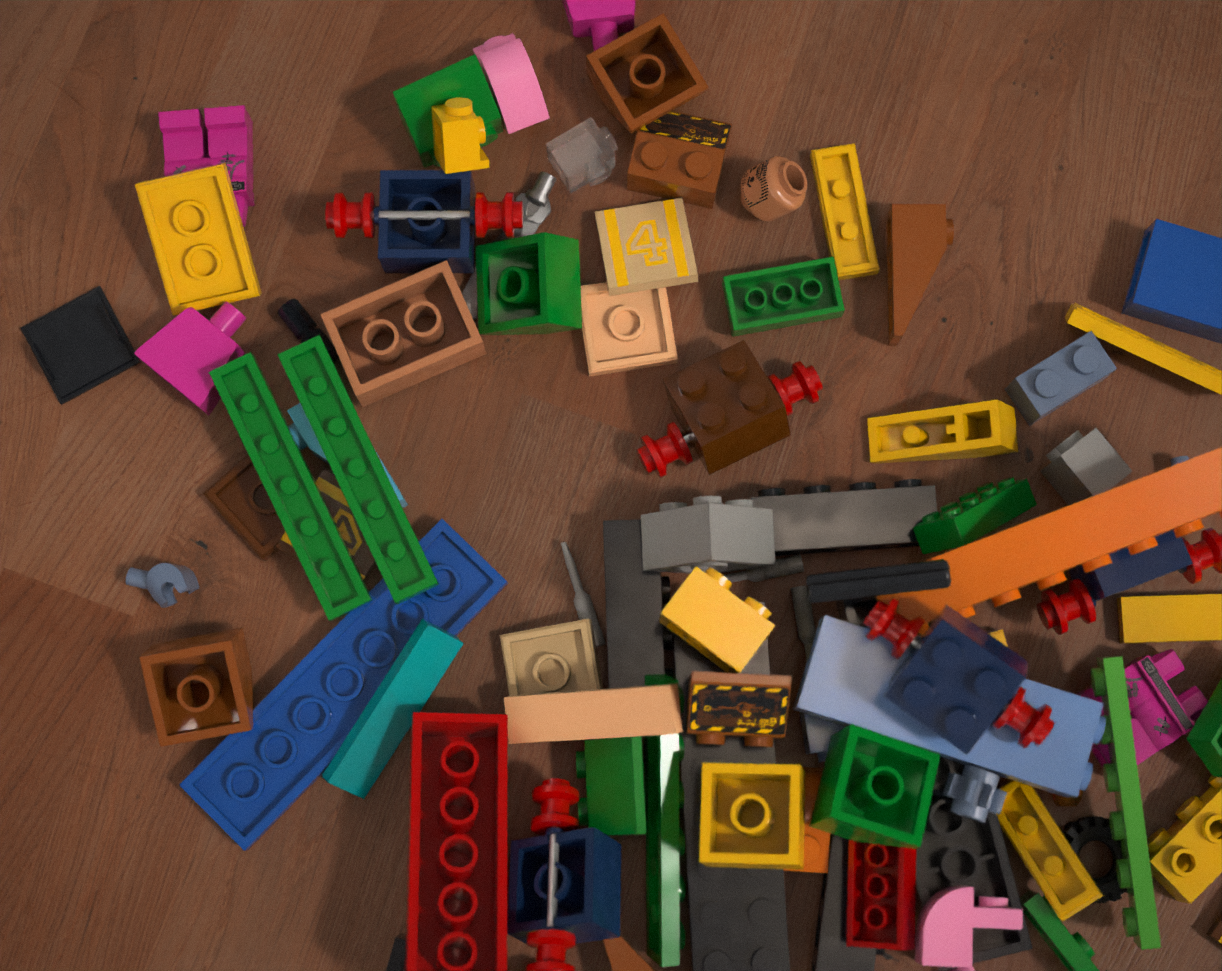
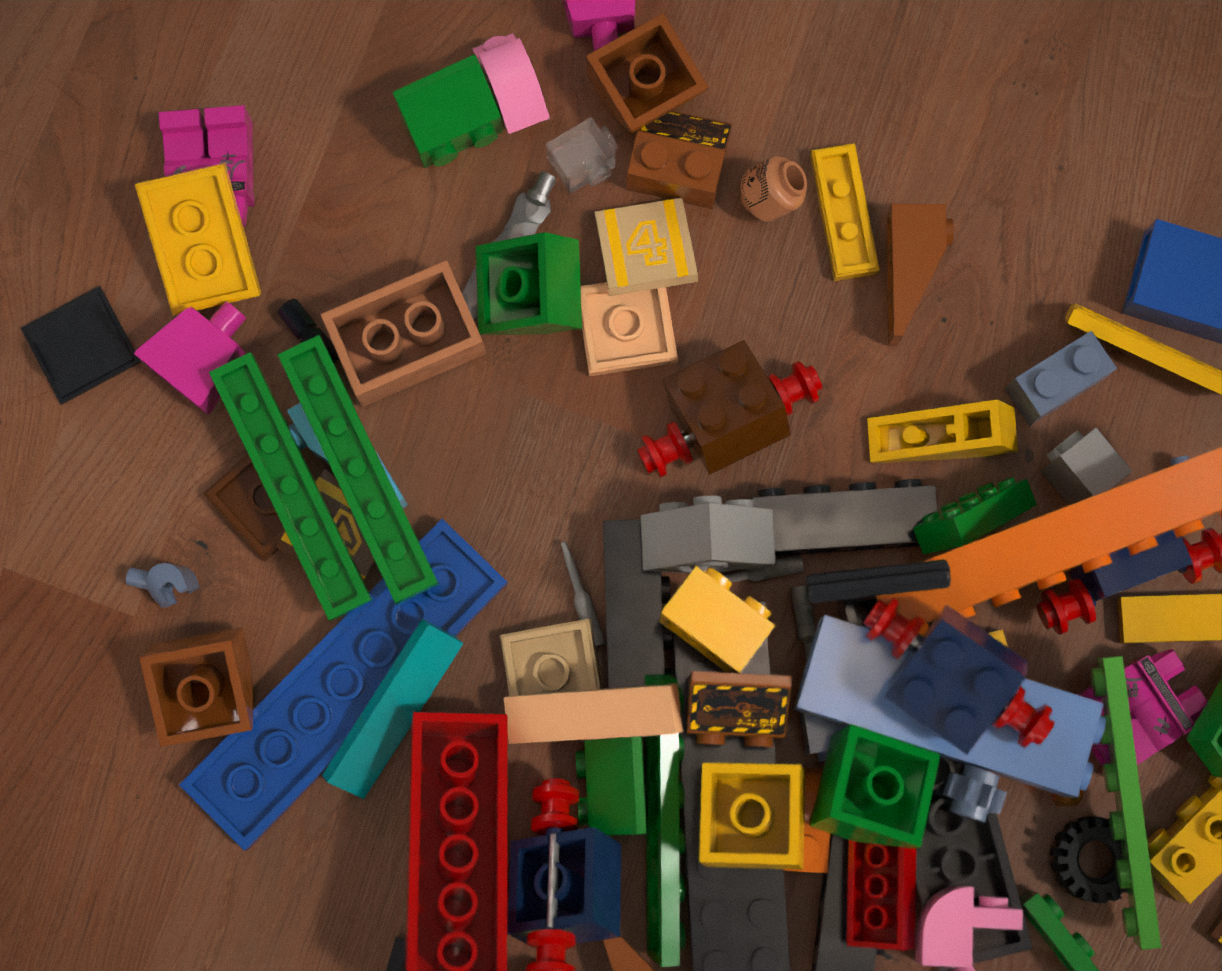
(425, 219): dark blue brick -> none
(458, 136): yellow brick -> none
(783, 296): green piece -> none
(1046, 851): yellow tile -> none

